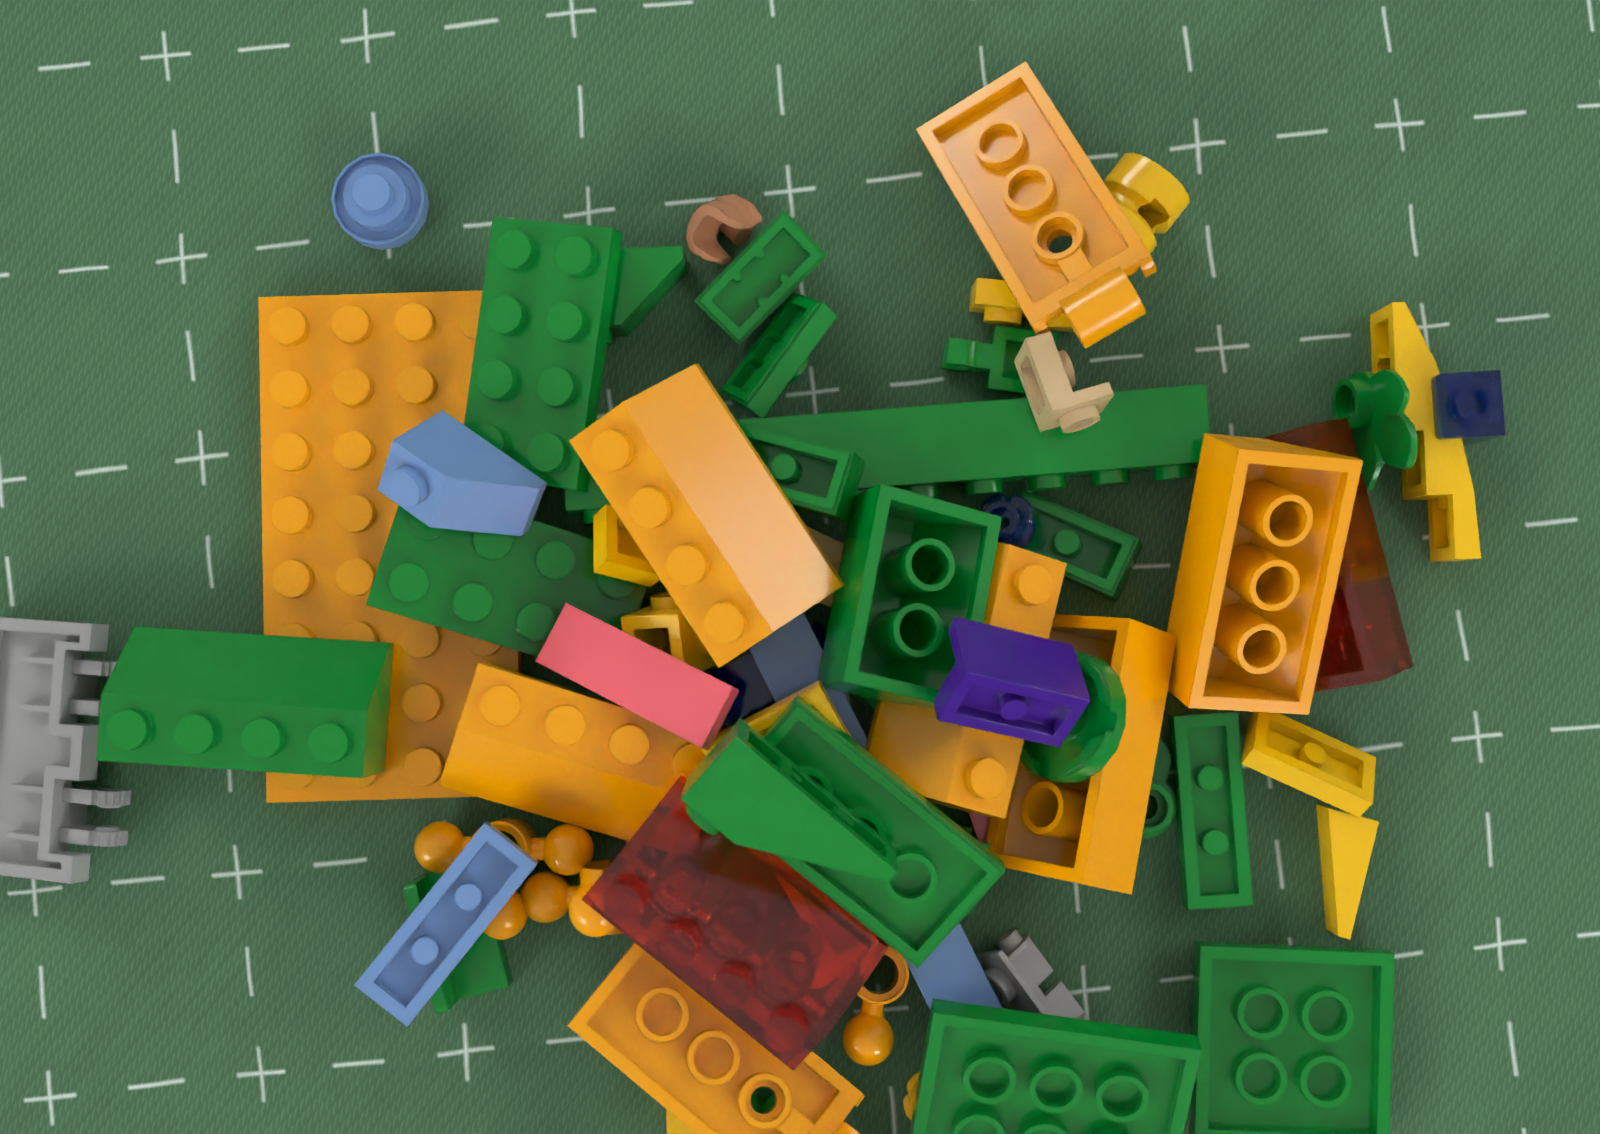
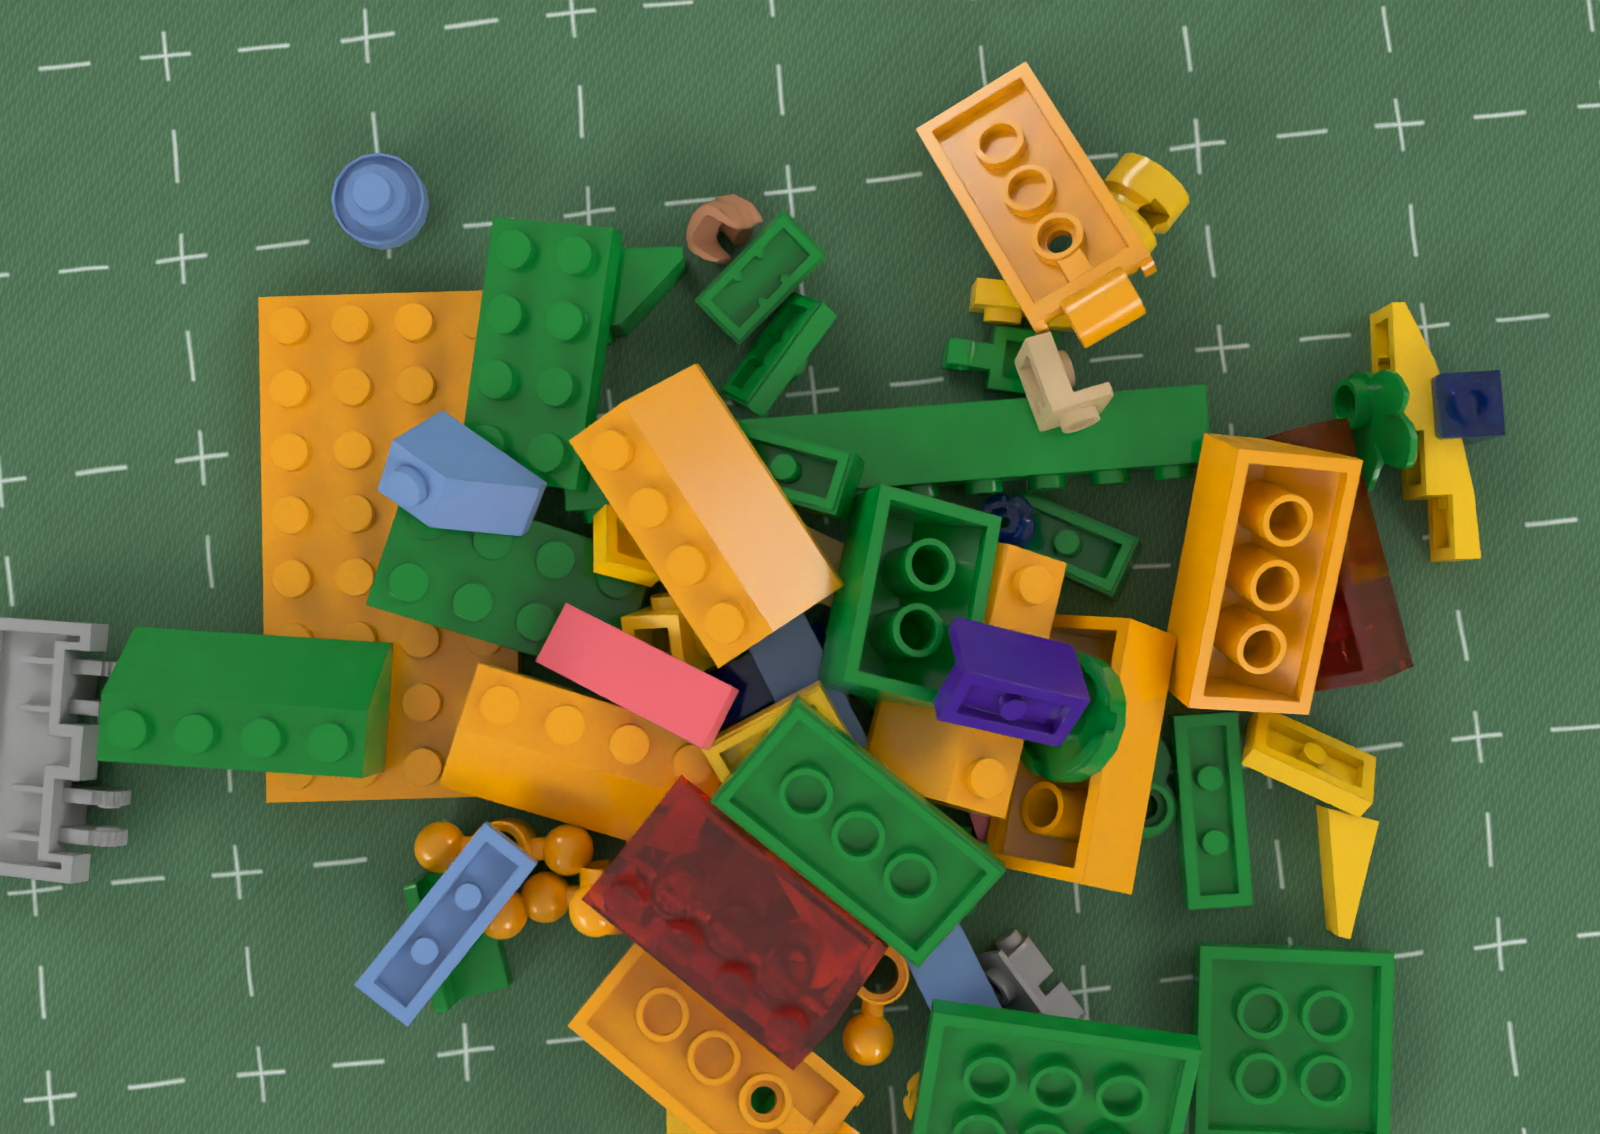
(777, 808): green slope -> none

